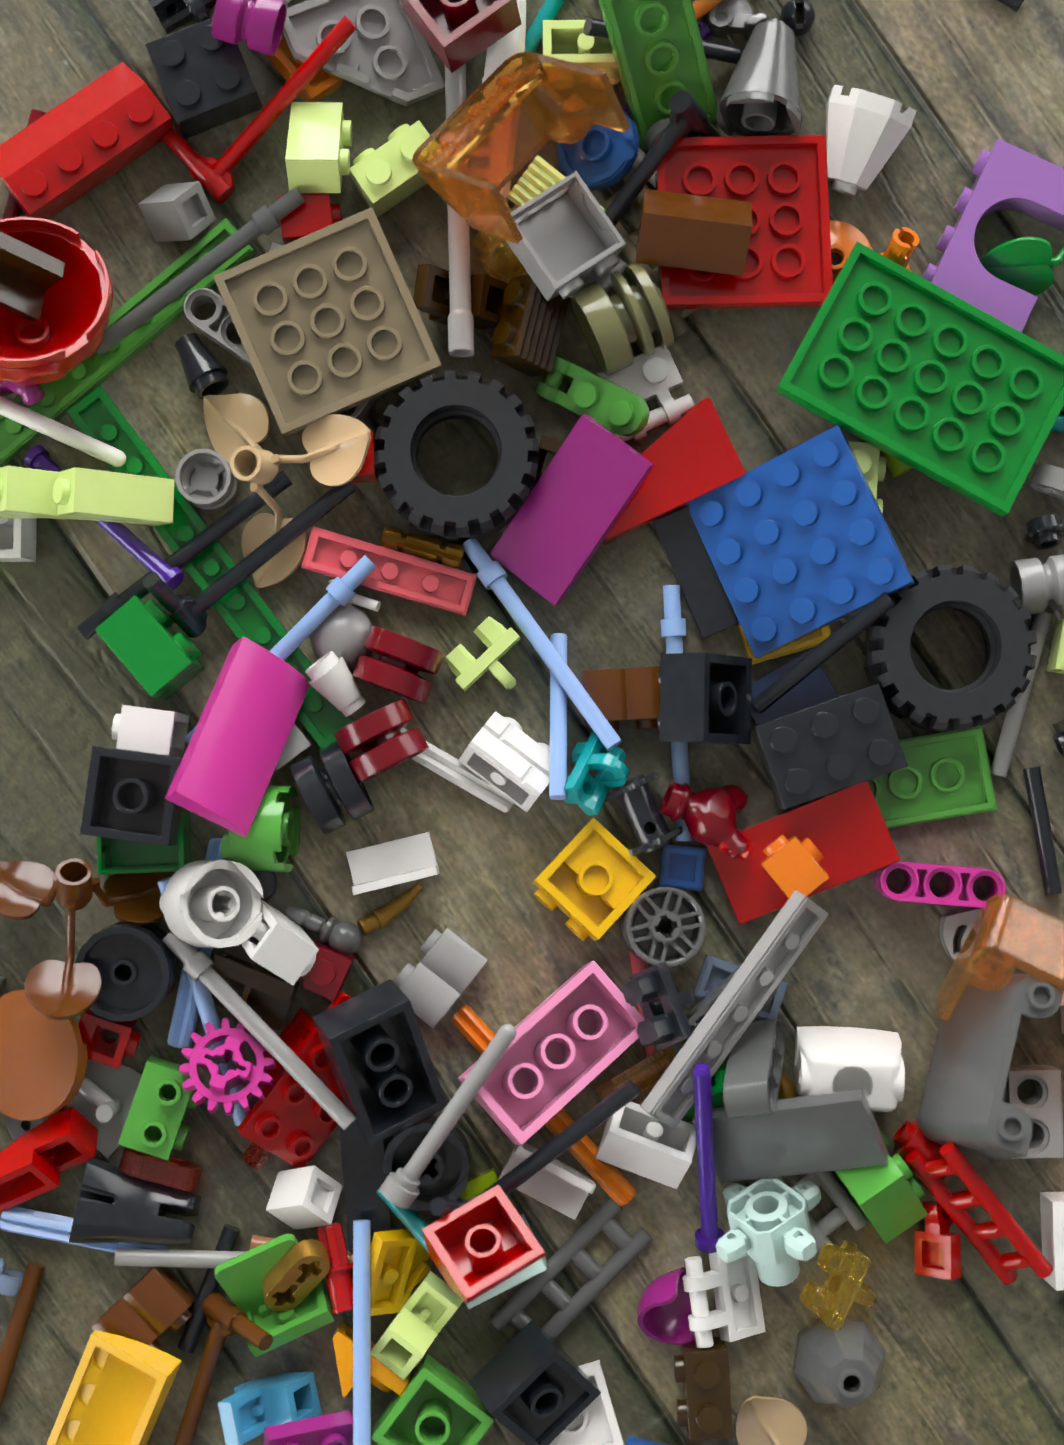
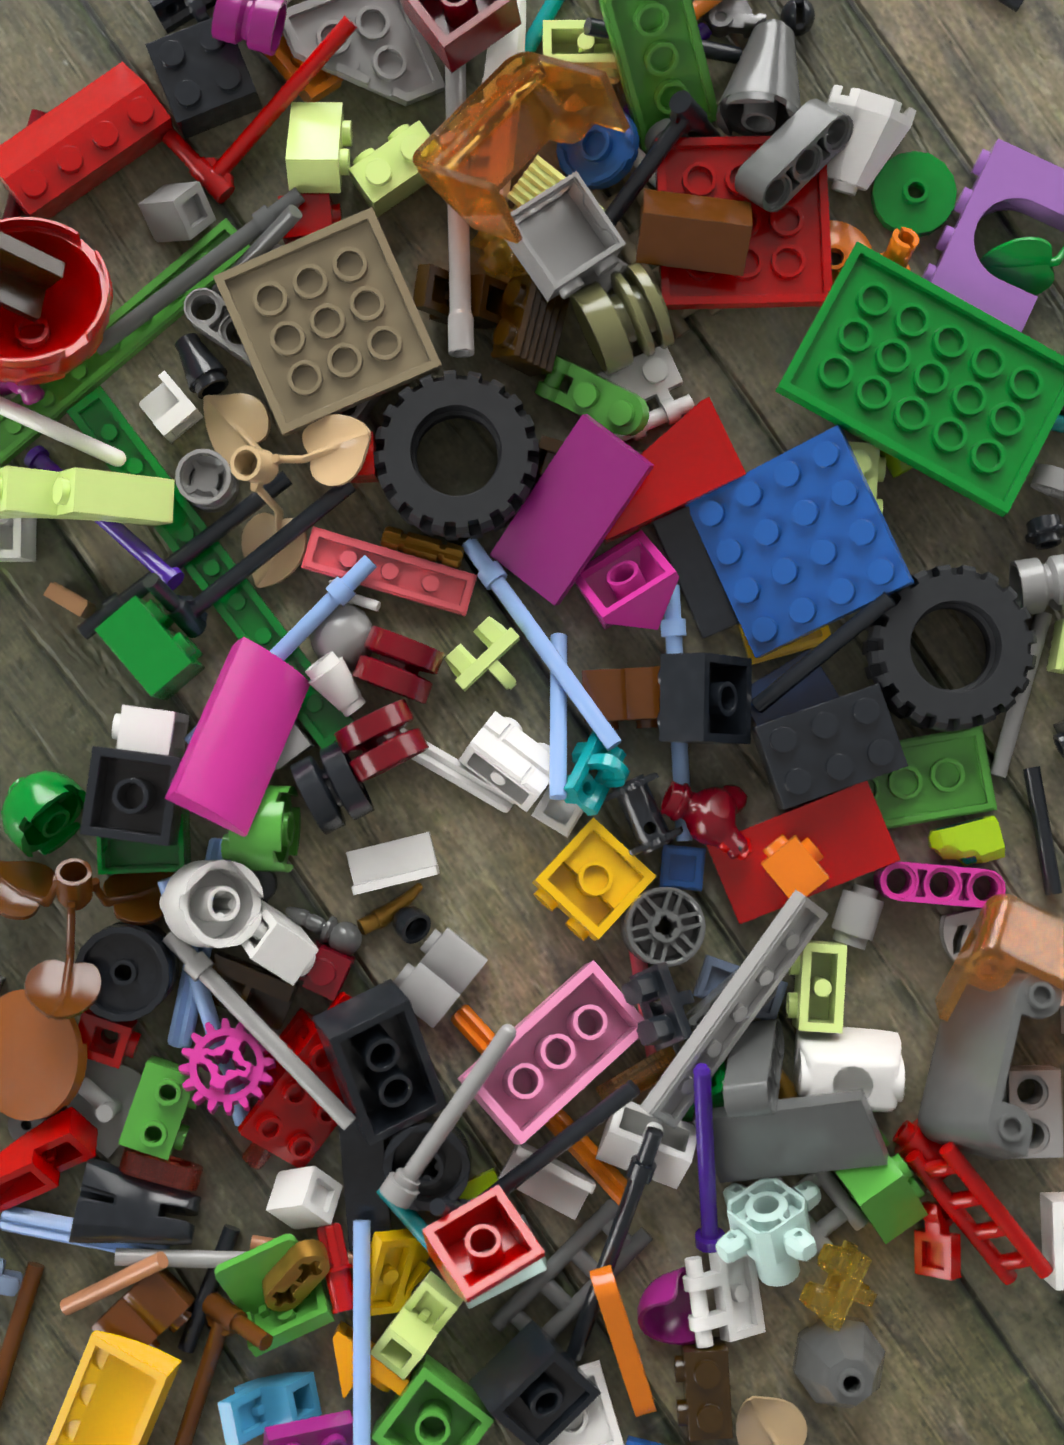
(42, 811): none -> green cylinder
(70, 600): none -> medium nougat tile
(114, 1283): none -> nougat bar
(170, 409): none -> white panel
(269, 237): none -> dark grey bar
(411, 924): none -> black hinge
(557, 814): none -> white tile
(623, 1340): none -> orange beam
(629, 584): none -> dark pink slope
(639, 1173): none -> black bar
(793, 155): none -> dark grey beam
(818, 988): none -> yellowish green brick
(857, 916): none -> light grey brick
(898, 209): none -> green plate
(969, 841): none -> lime rock

